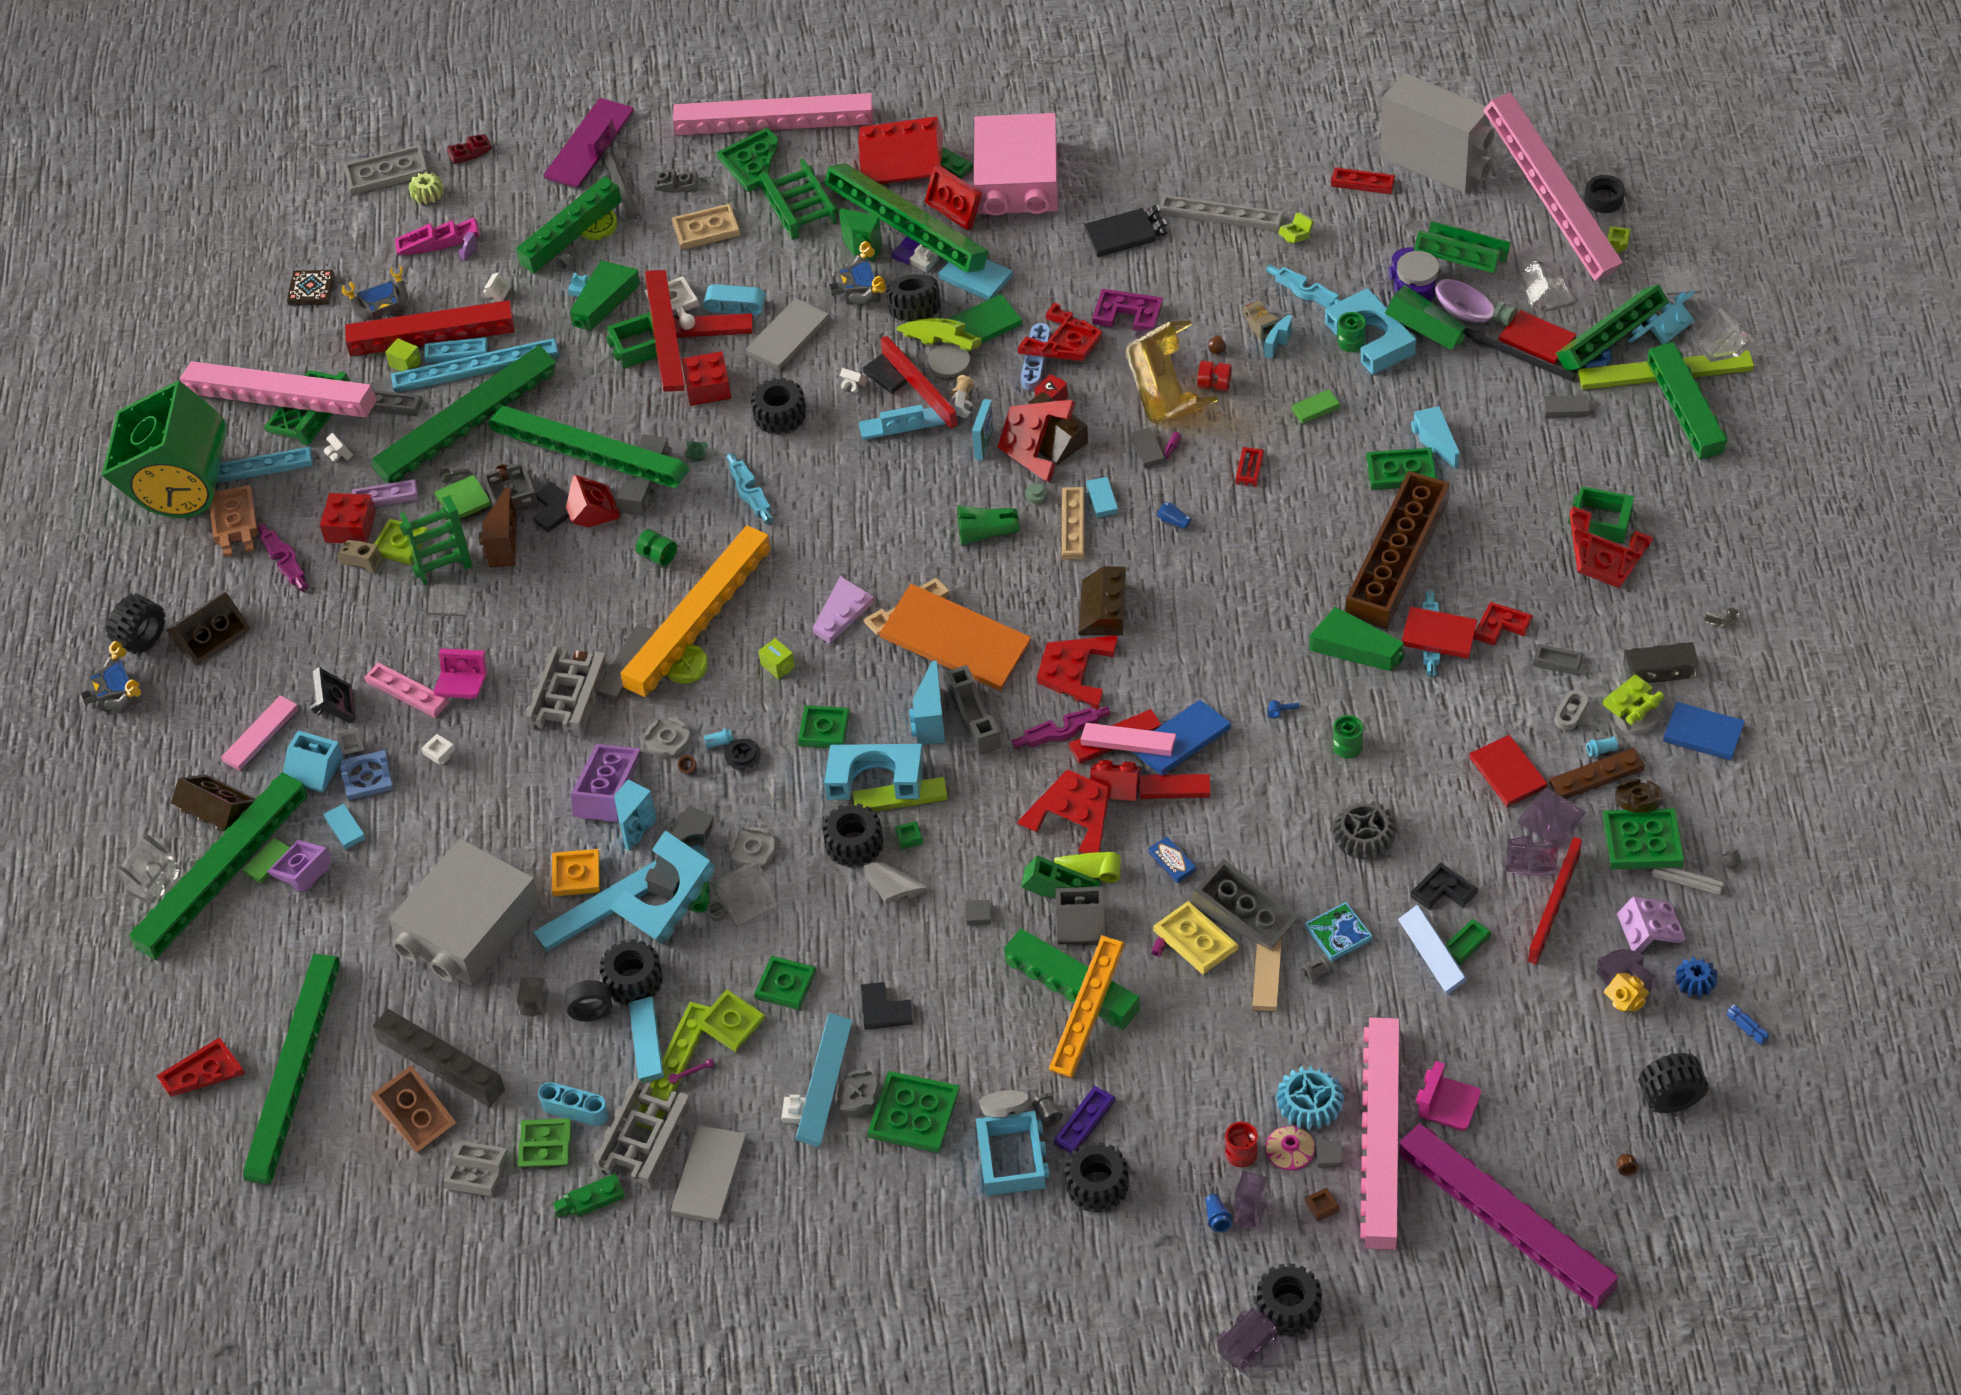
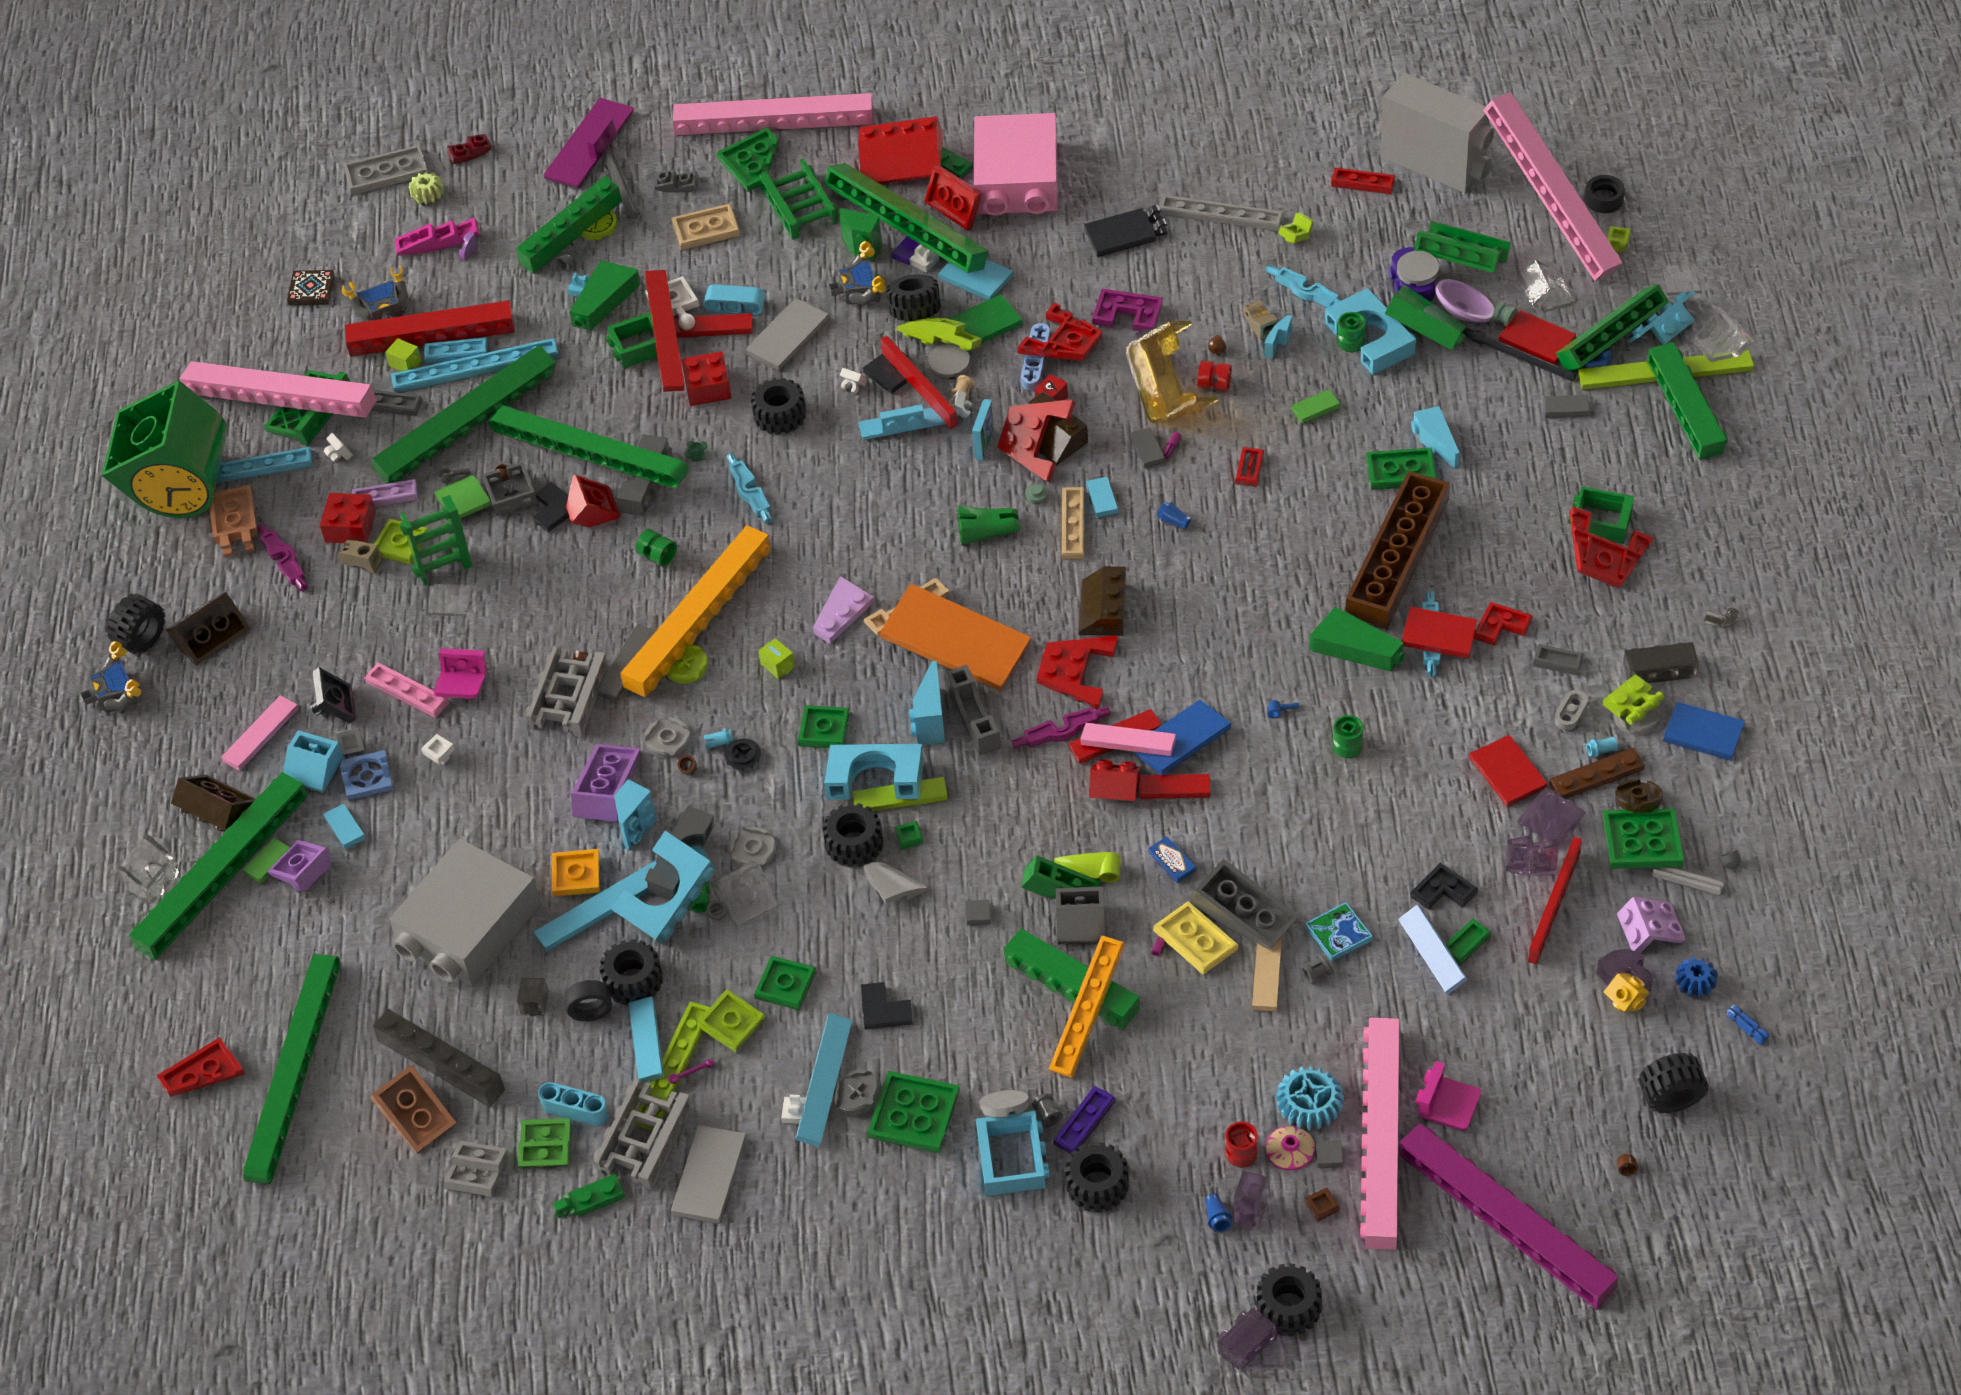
(496, 287): white tile -> none
(499, 532): reddish brown slope -> none
(1075, 800): red wing -> none
(1366, 836): dark grey gear -> none

